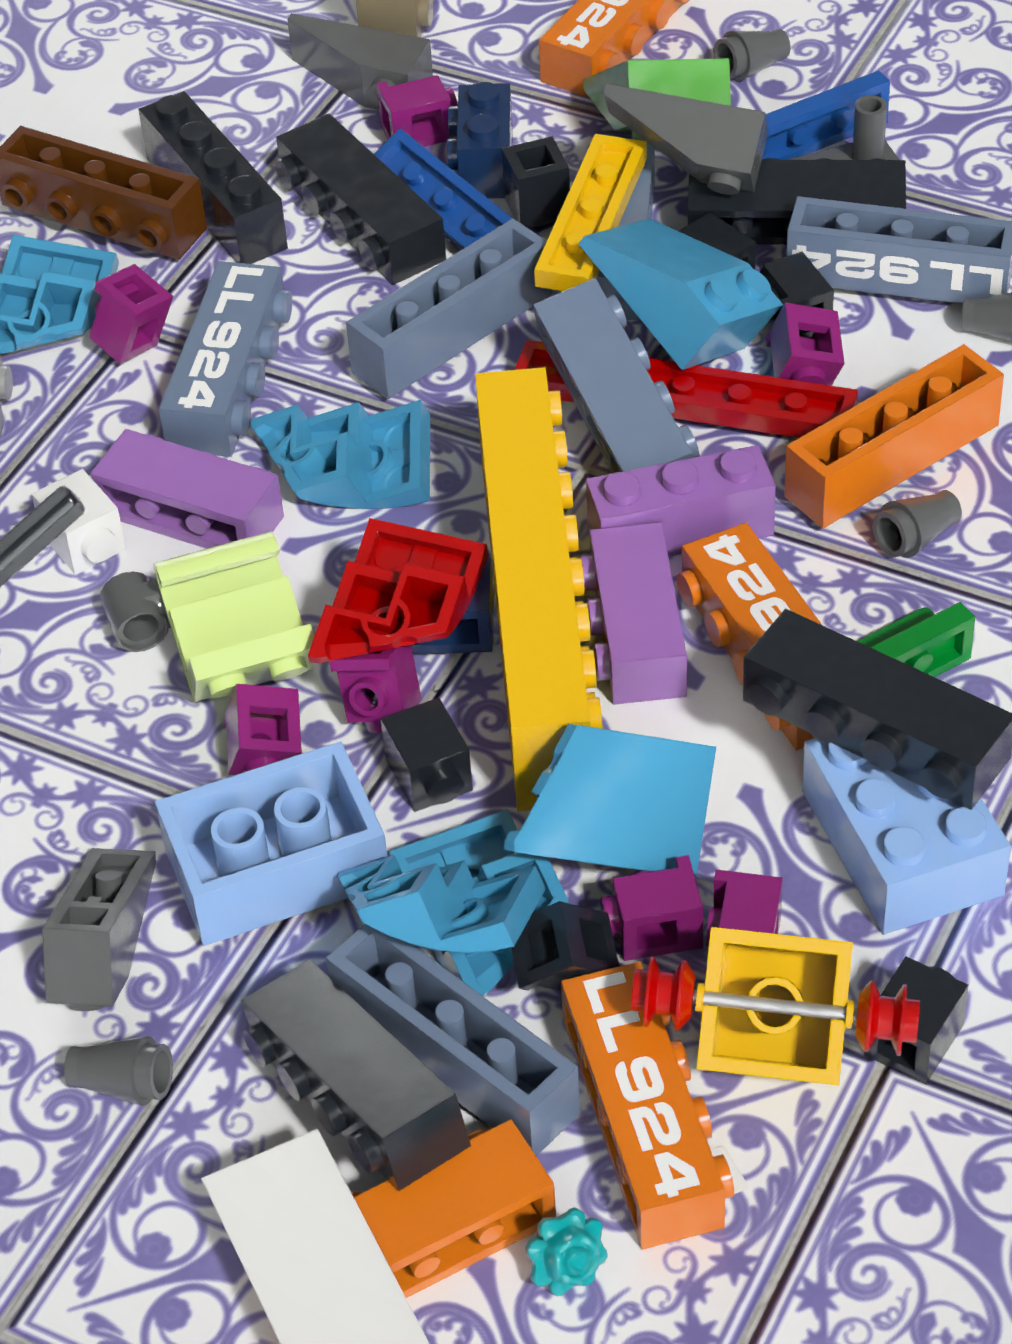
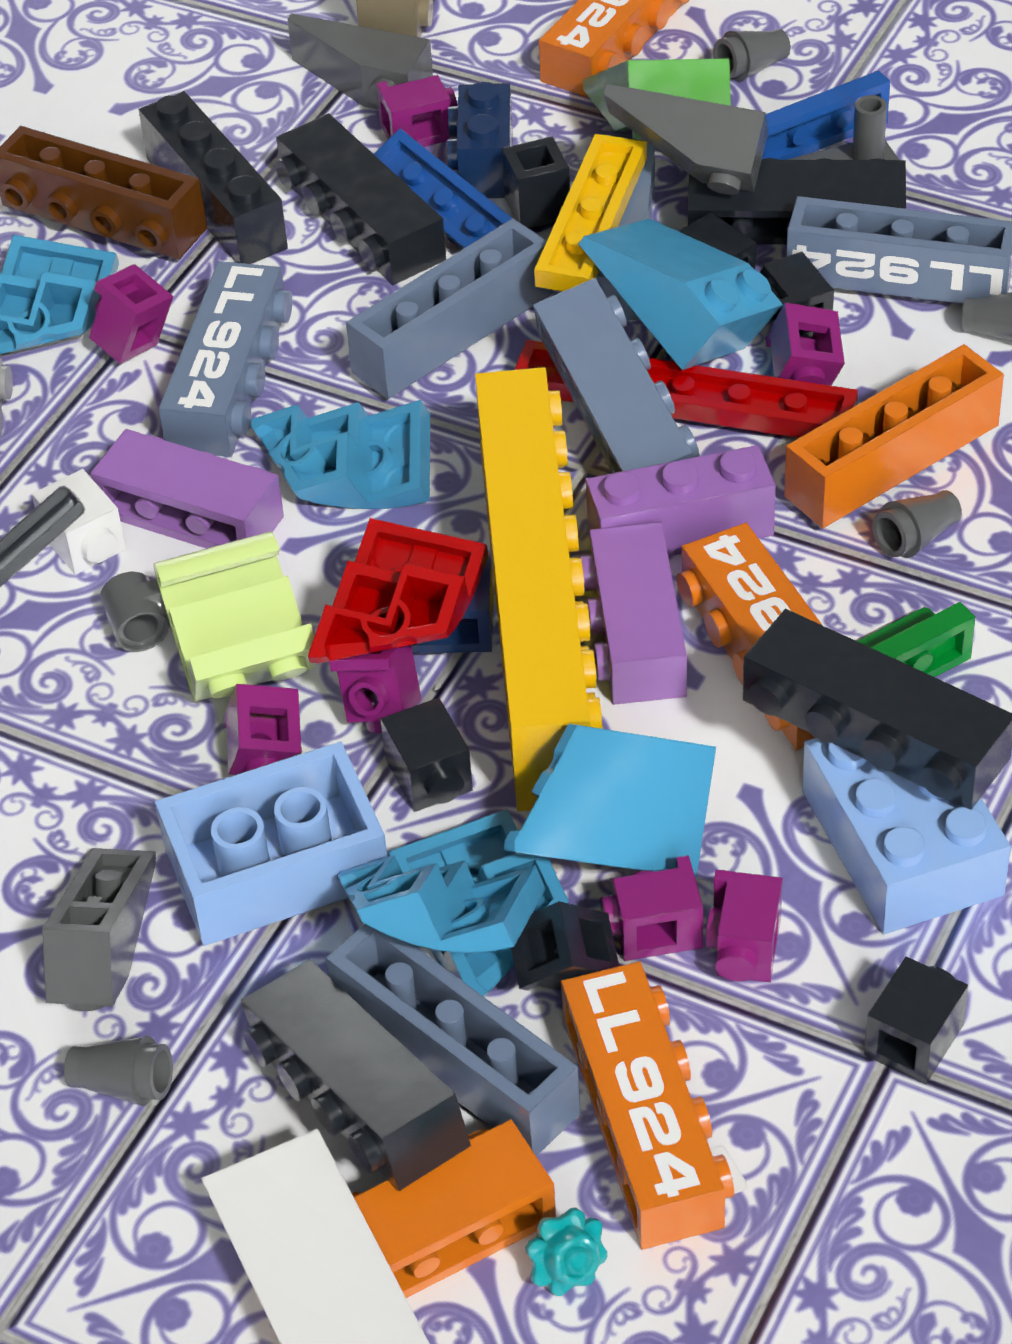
(775, 1005): yellow brick -> none

